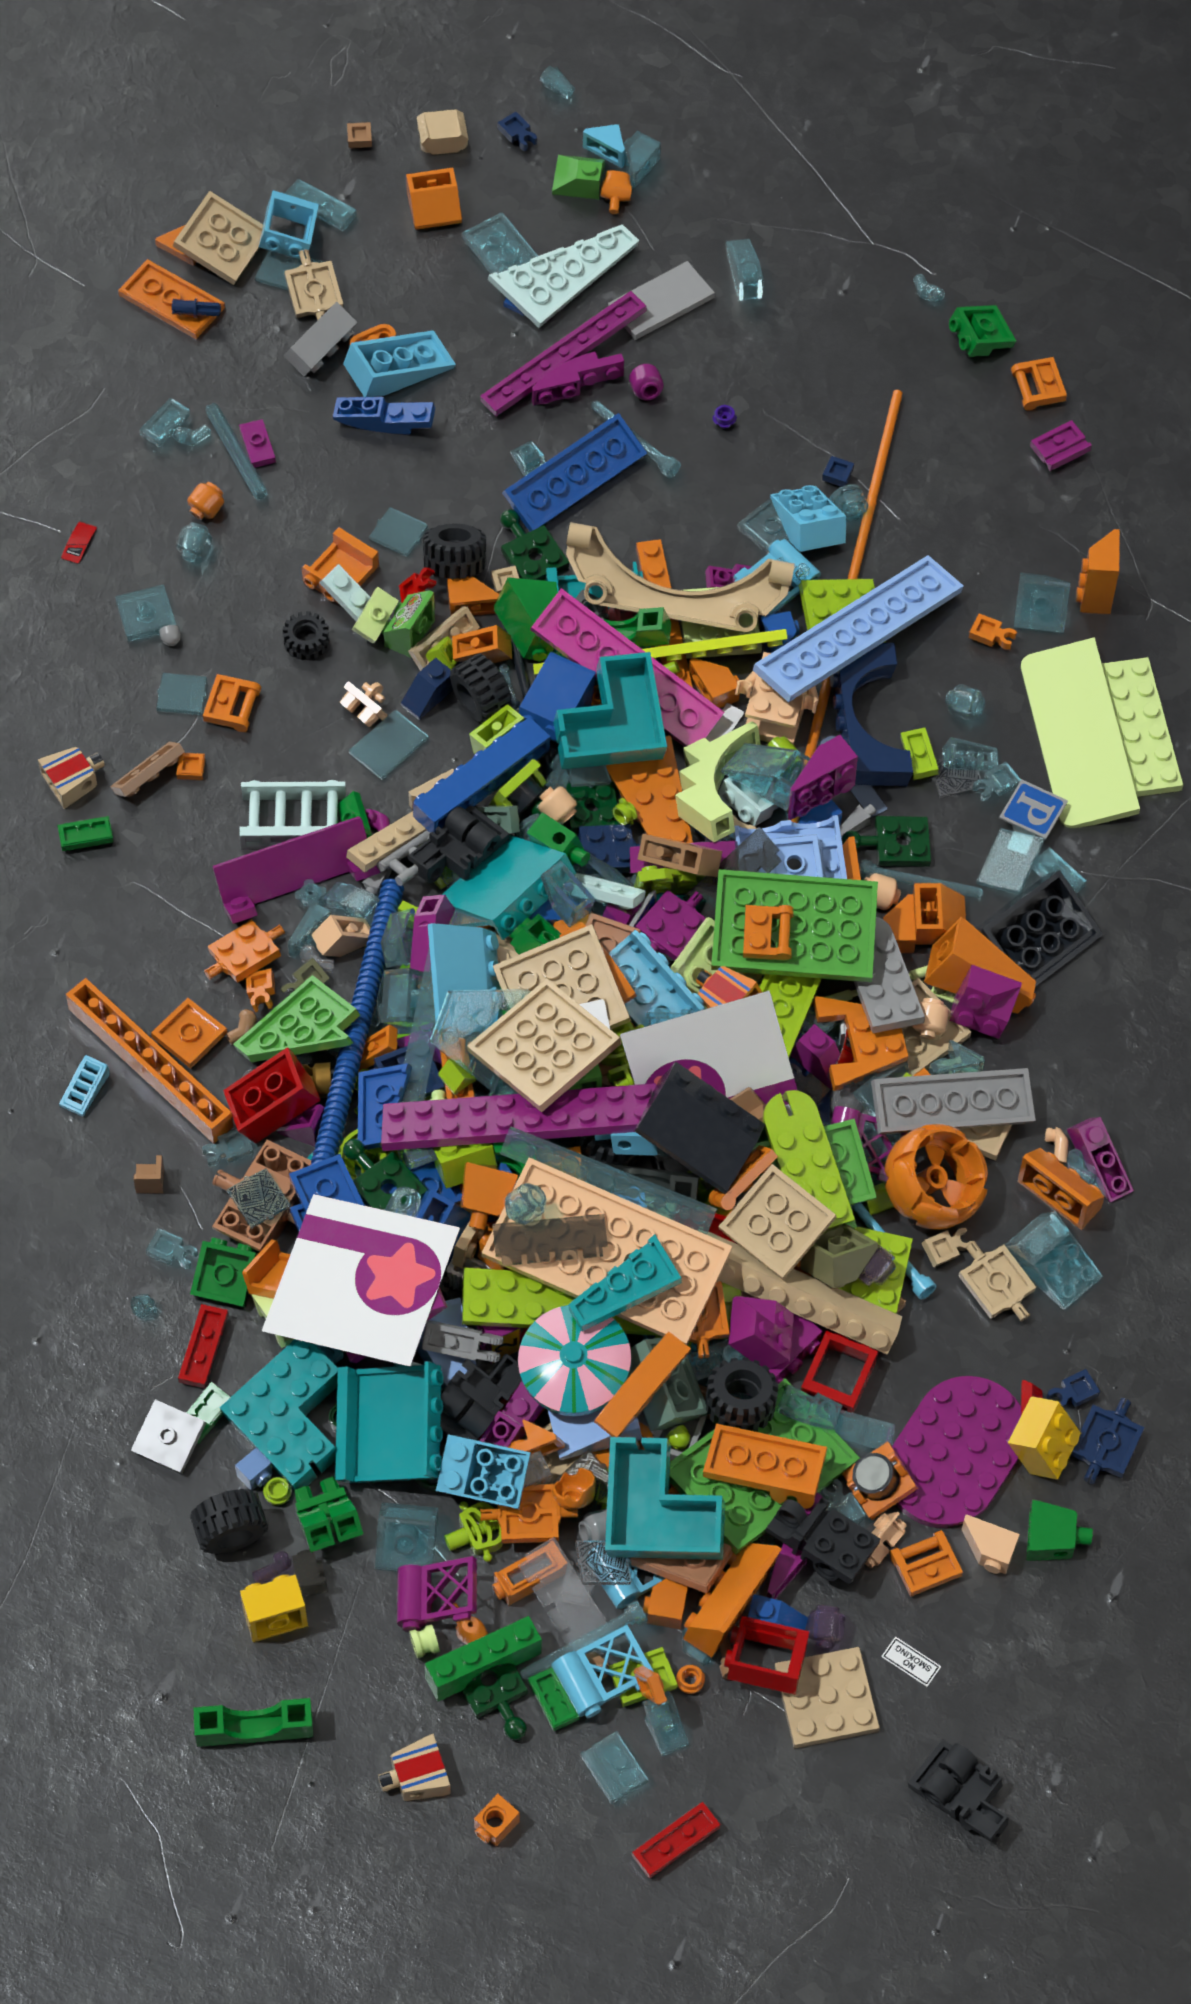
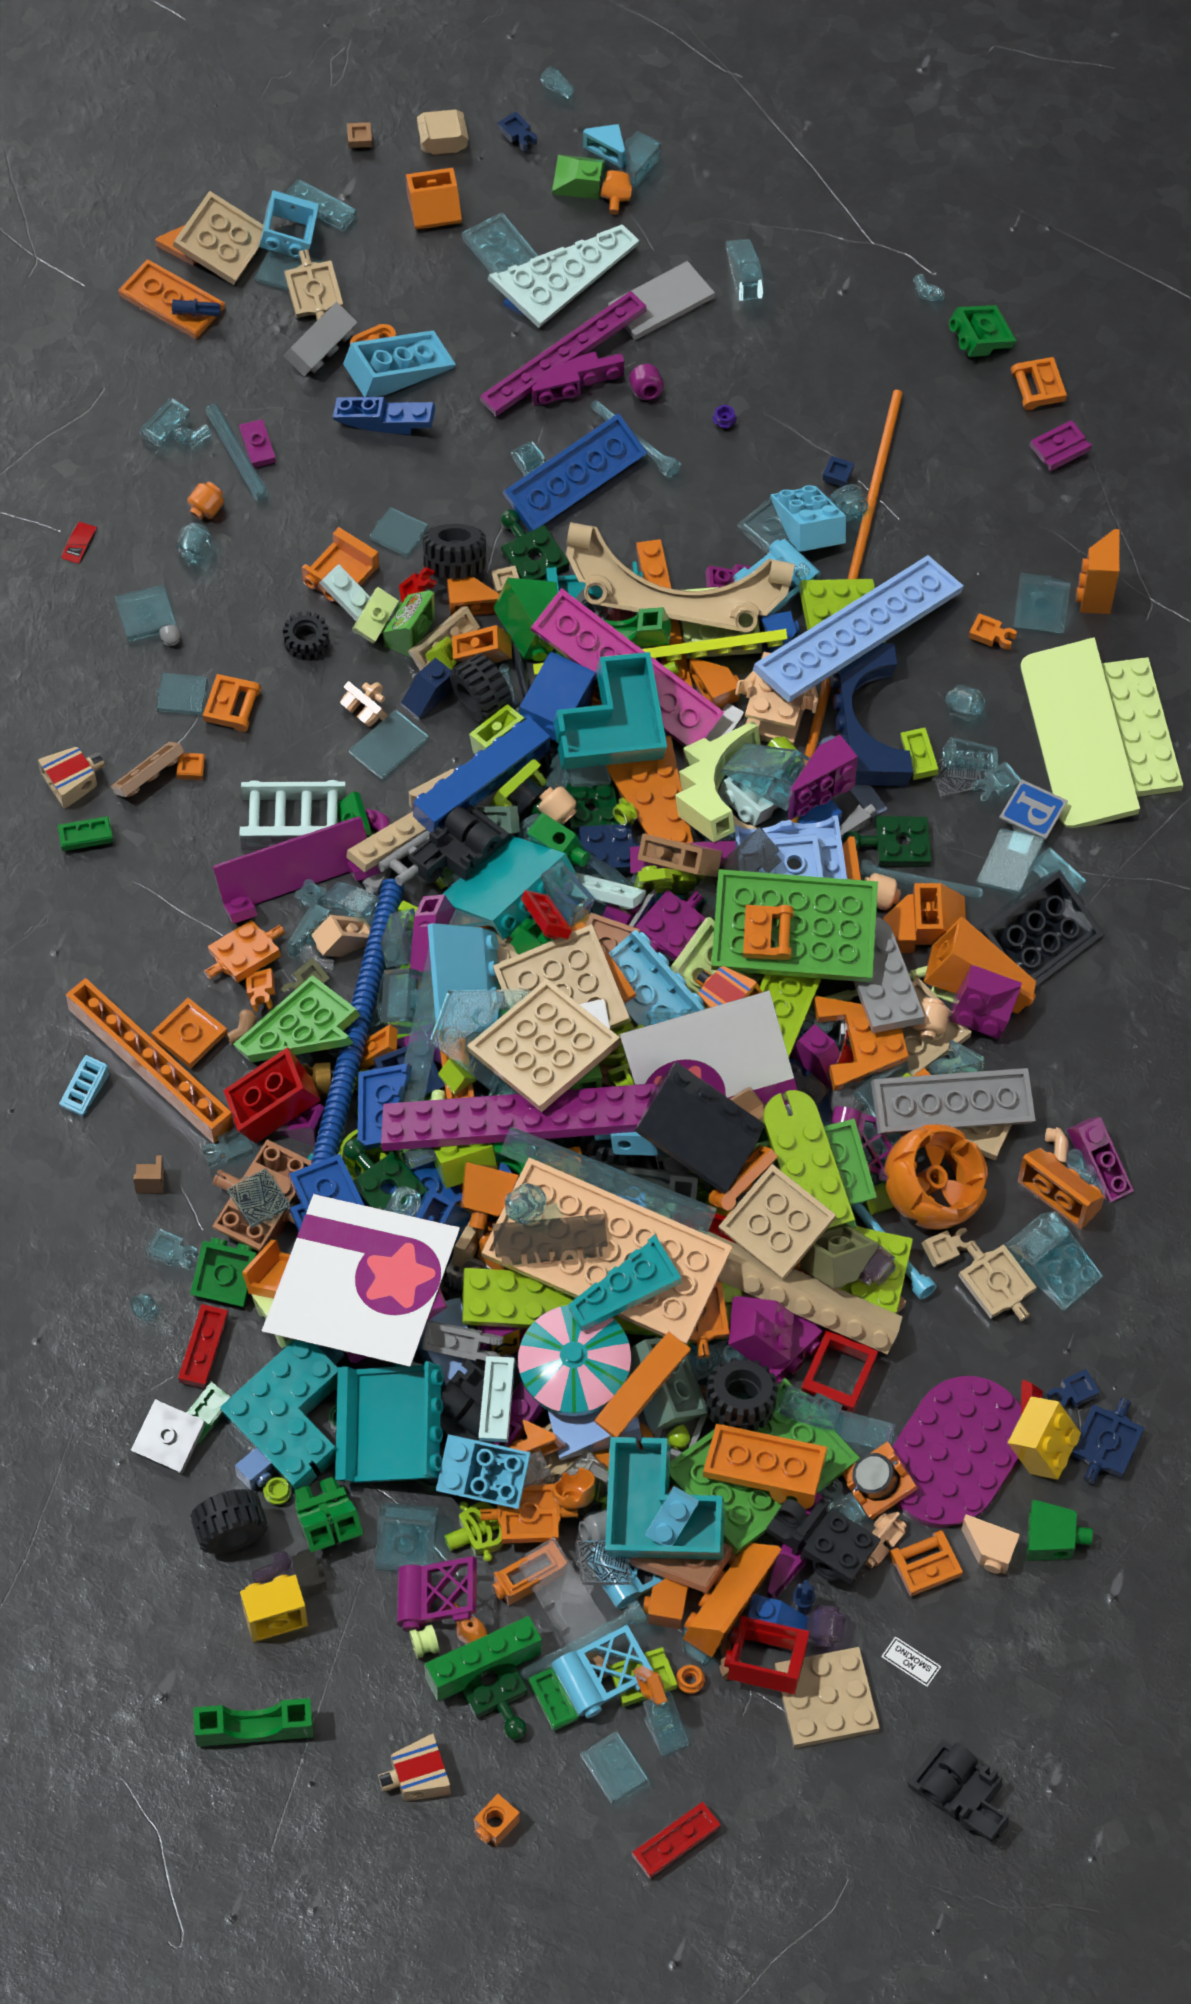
(497, 1399): none -> light aqua plate
(546, 915): none -> red plate
(671, 1517): none -> medium azure plate
(804, 1597): none -> dark blue axle

